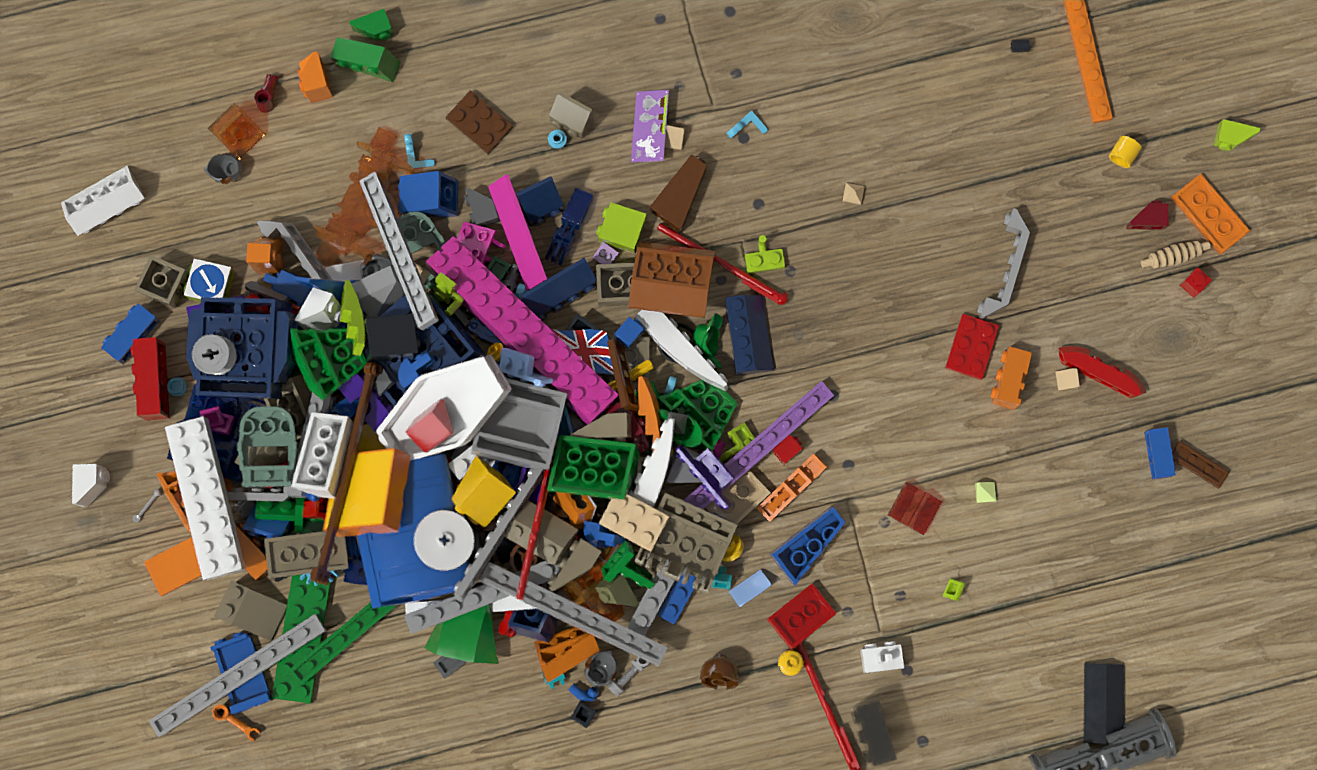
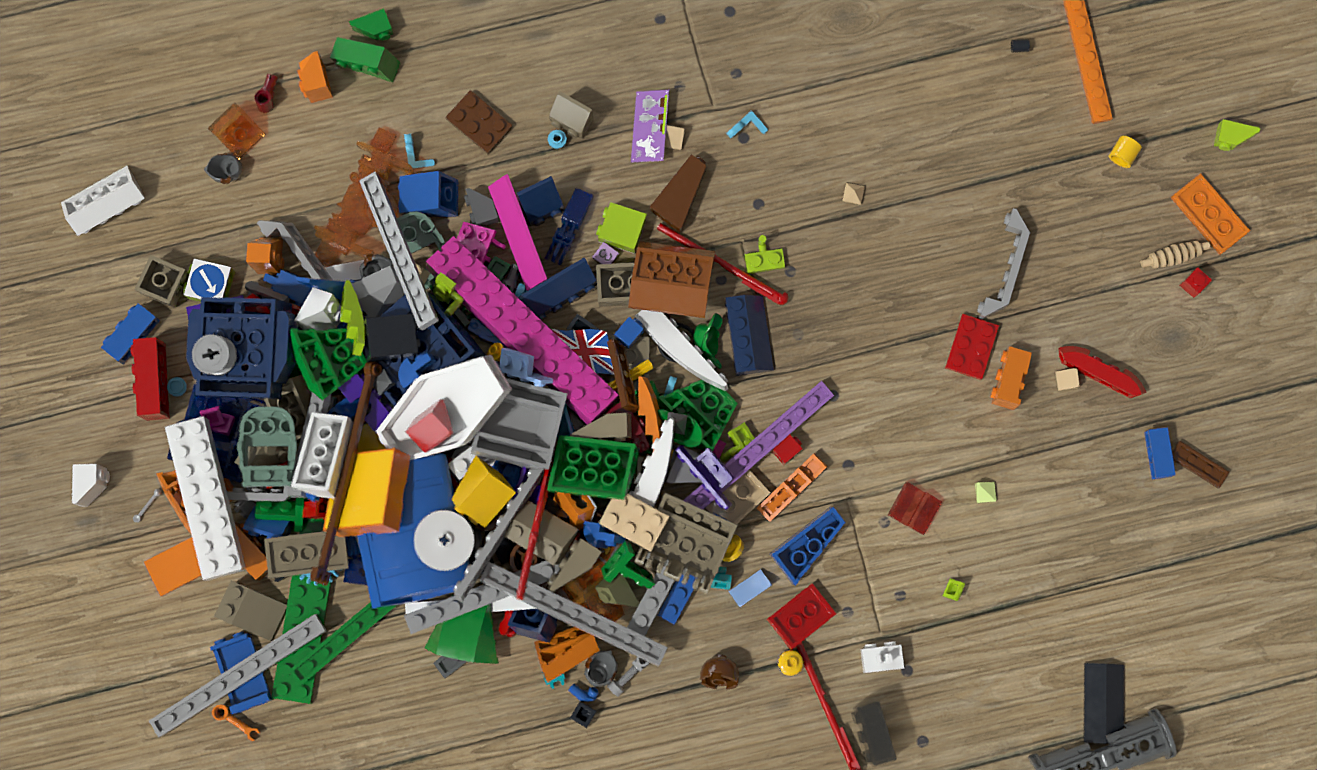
(1152, 217): dark red slope -> none

